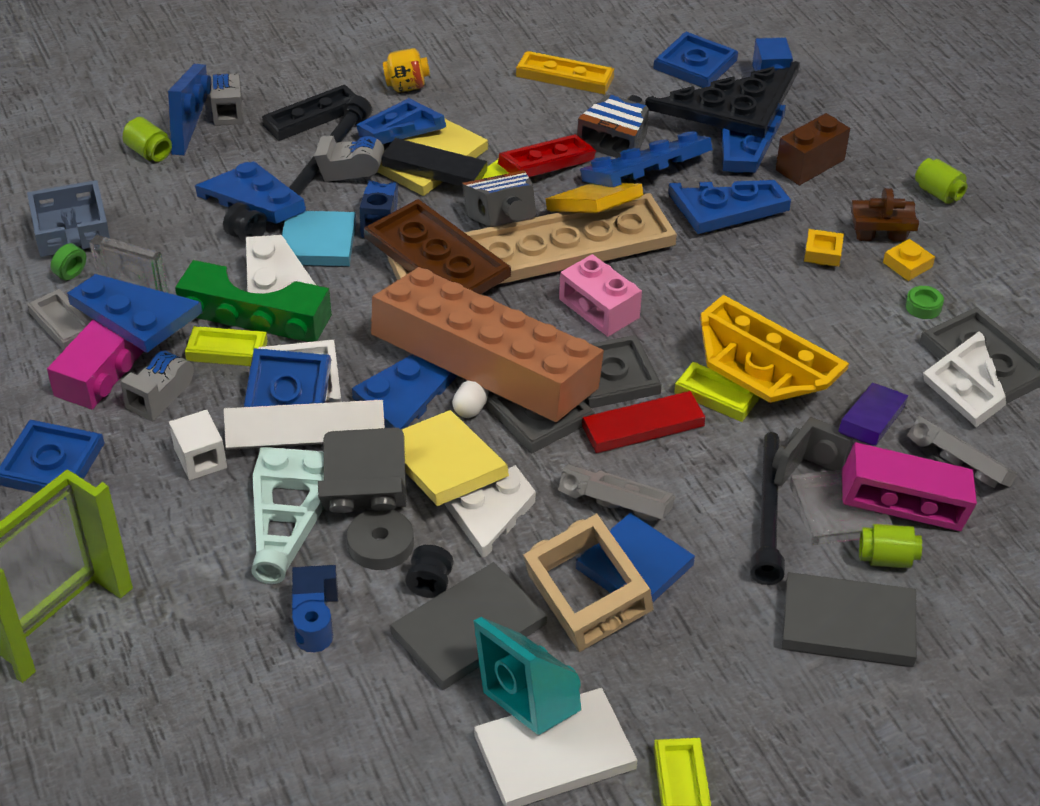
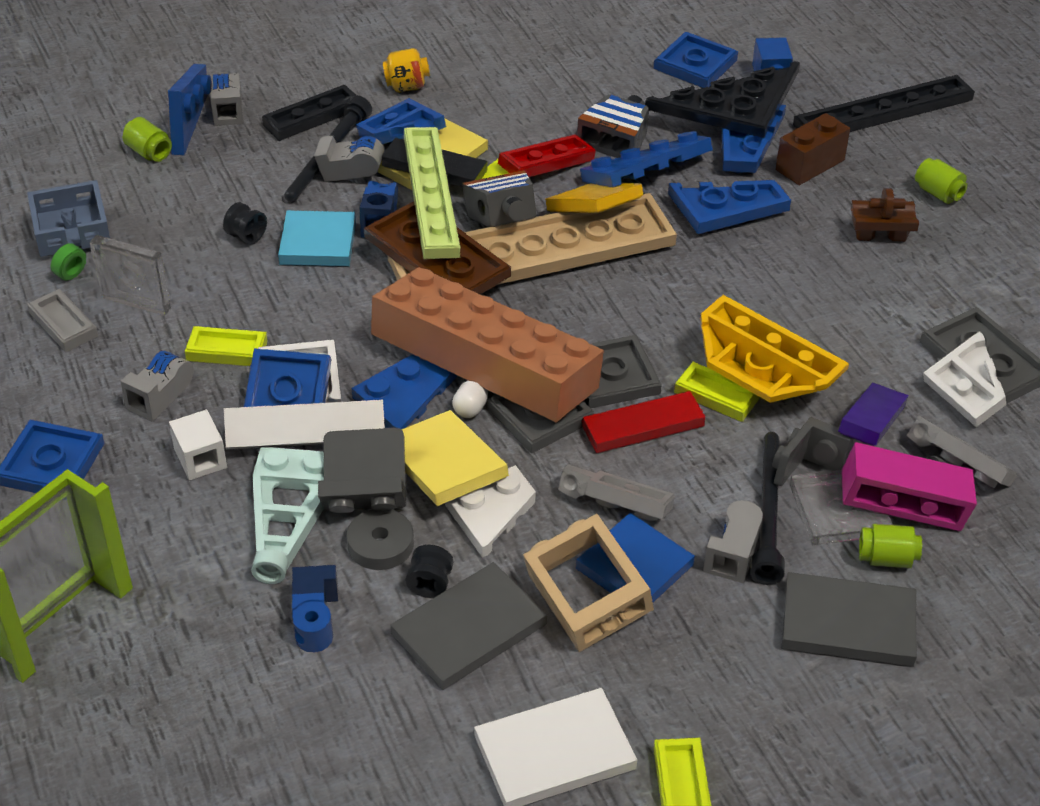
(91, 365): dark pink brick -> none
(132, 310): blue wing -> none
(255, 188): blue wing -> none
(272, 264): white wing -> none
(291, 312): green arch -> none
(431, 193): none -> yellowish green tile
(525, 677): teal slope -> none
(565, 72): yellow tile -> none
(600, 295): bright pink brick -> none
(732, 554): none -> light grey leg
(823, 247): yellow plate -> none
(895, 104): none -> black tile
(908, 259): yellow plate -> none
(924, 302): bright green tile -> none

